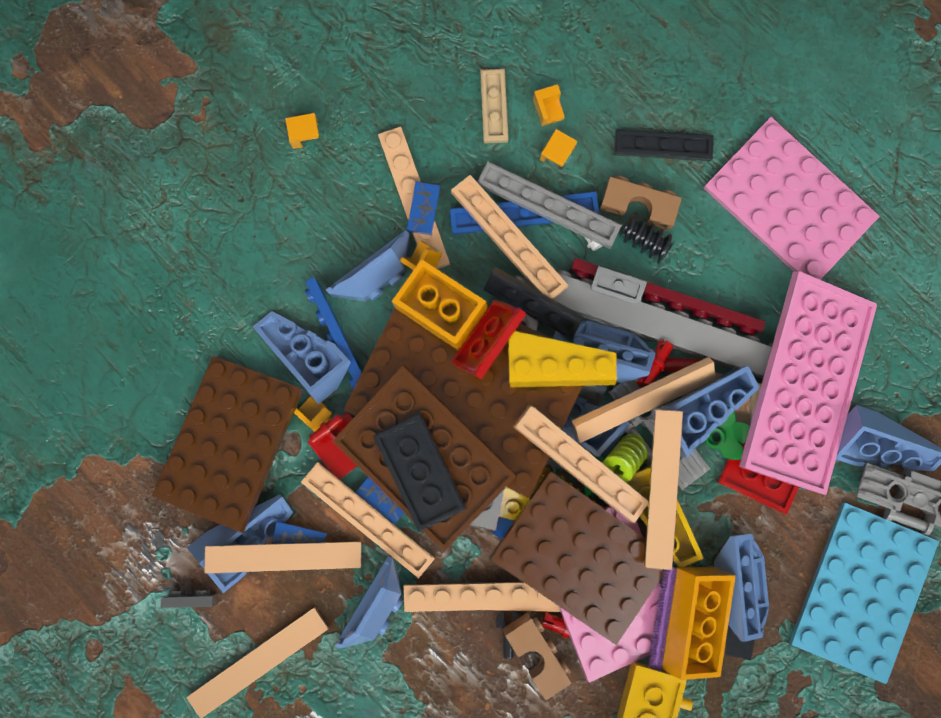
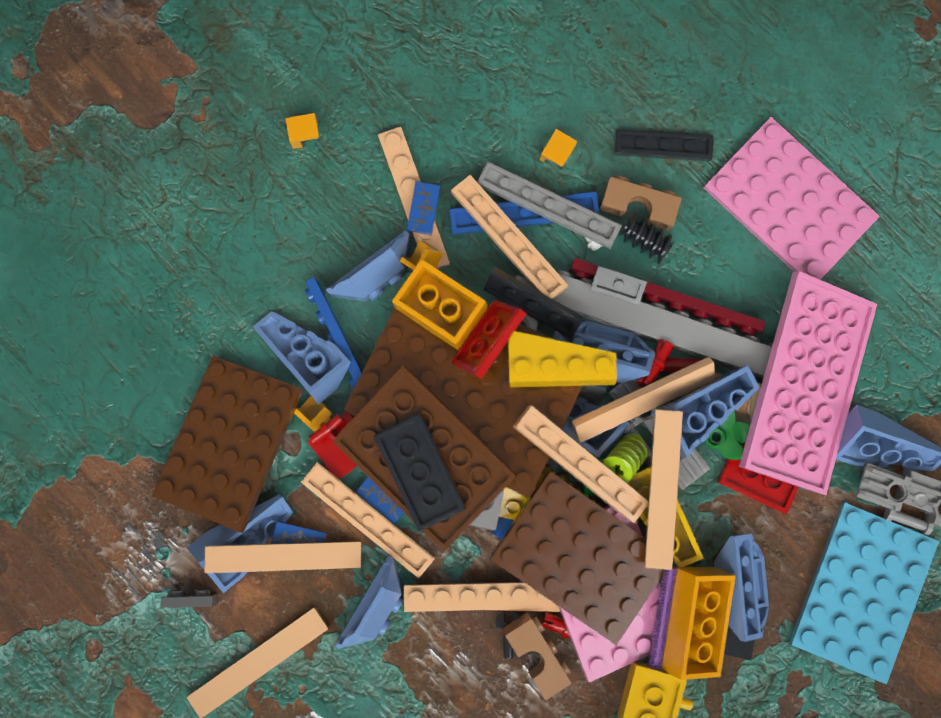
(494, 106): tan tile -> none
(548, 105): light orange panel -> none

